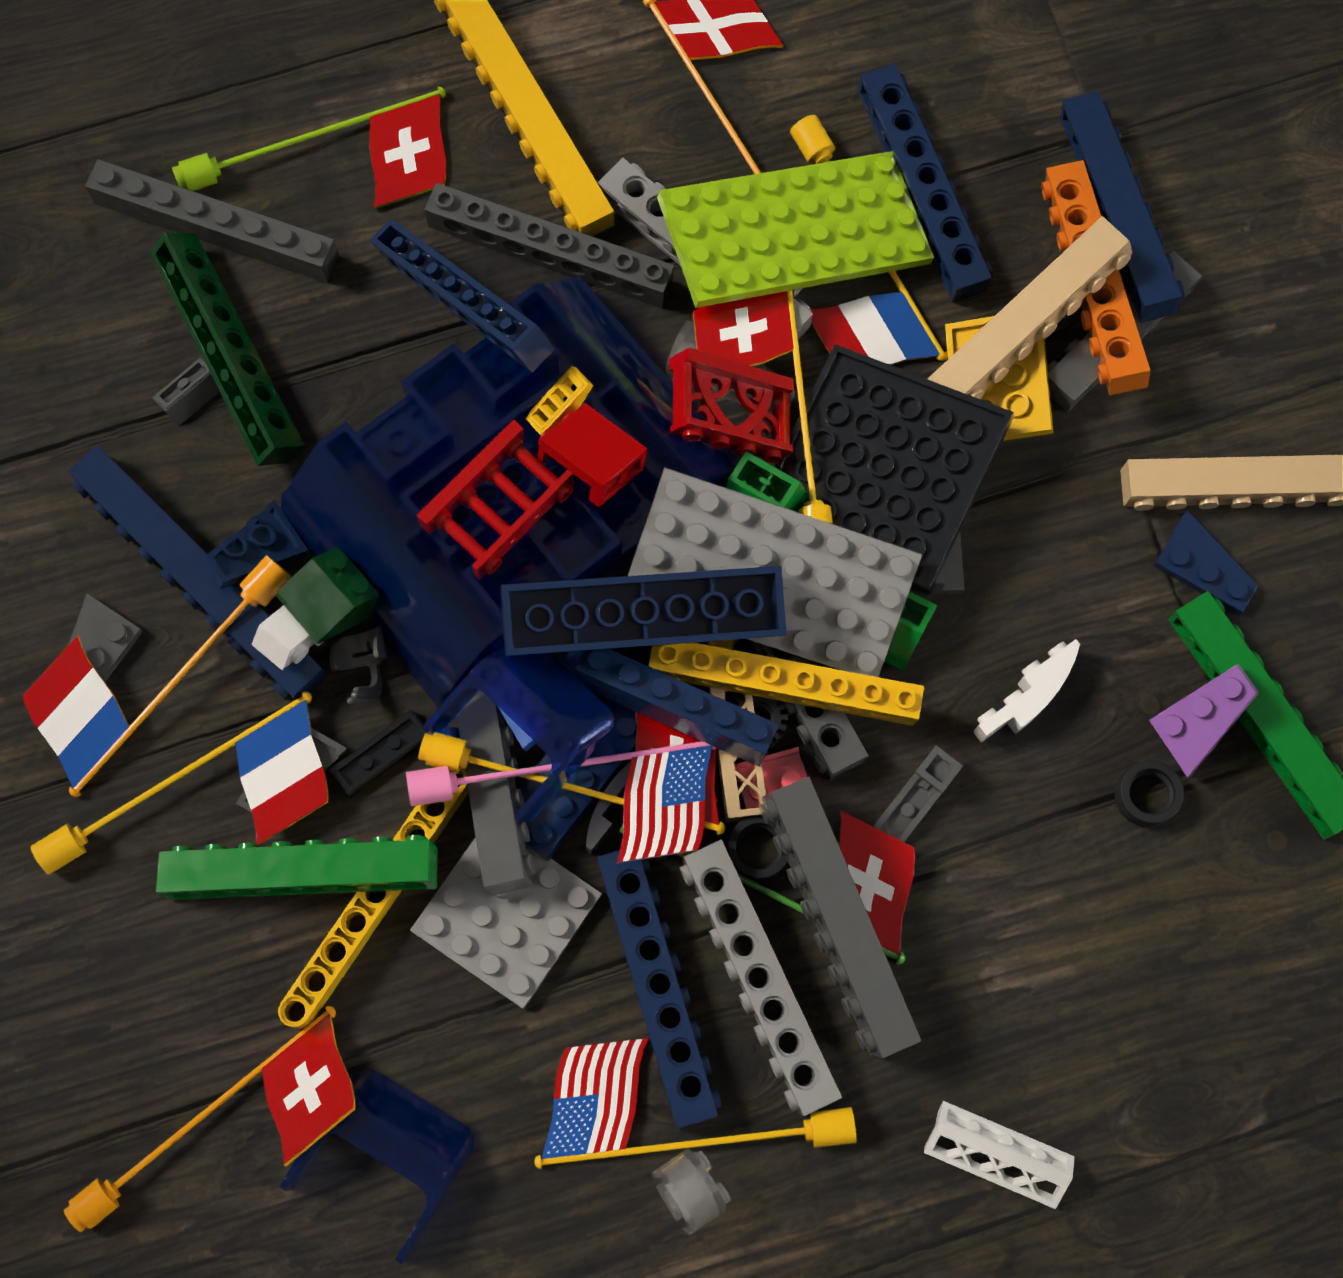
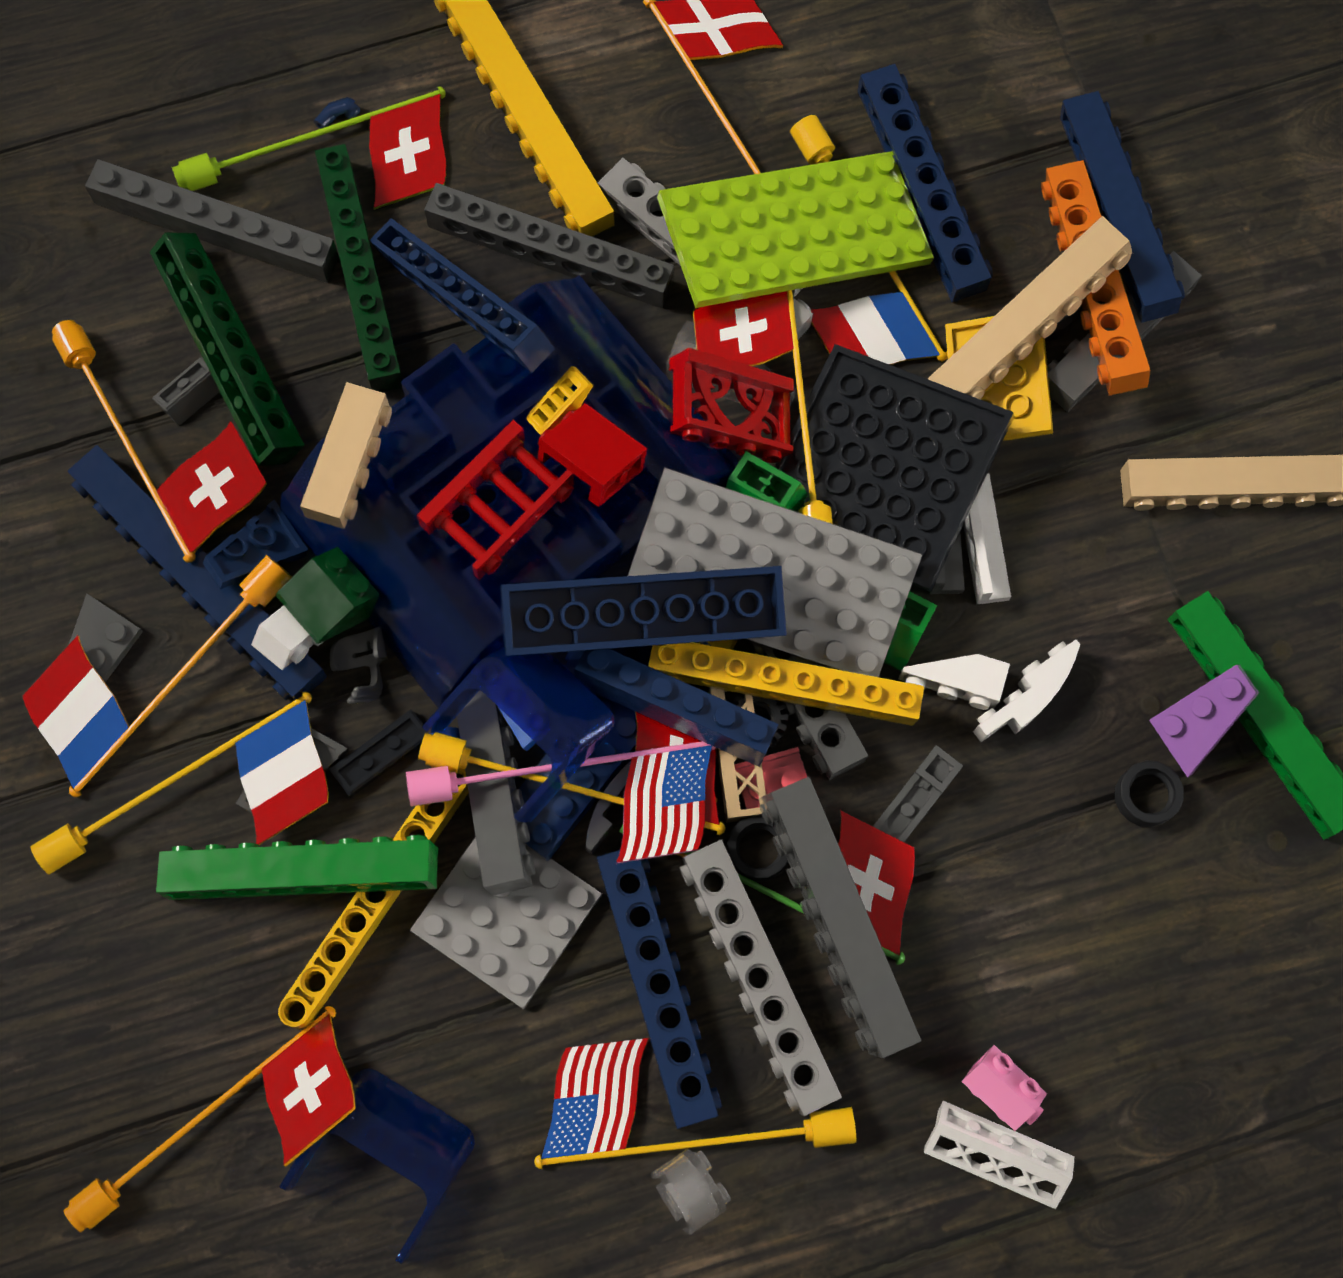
(201, 490): none -> flag
(336, 108): none -> dark blue arm
(345, 456): none -> tan brick
(359, 268): none -> dark green brick
(965, 677): none -> white slope
(986, 548): none -> white fence
(1005, 1088): none -> bright pink brick
(1204, 565): dark blue wing -> none

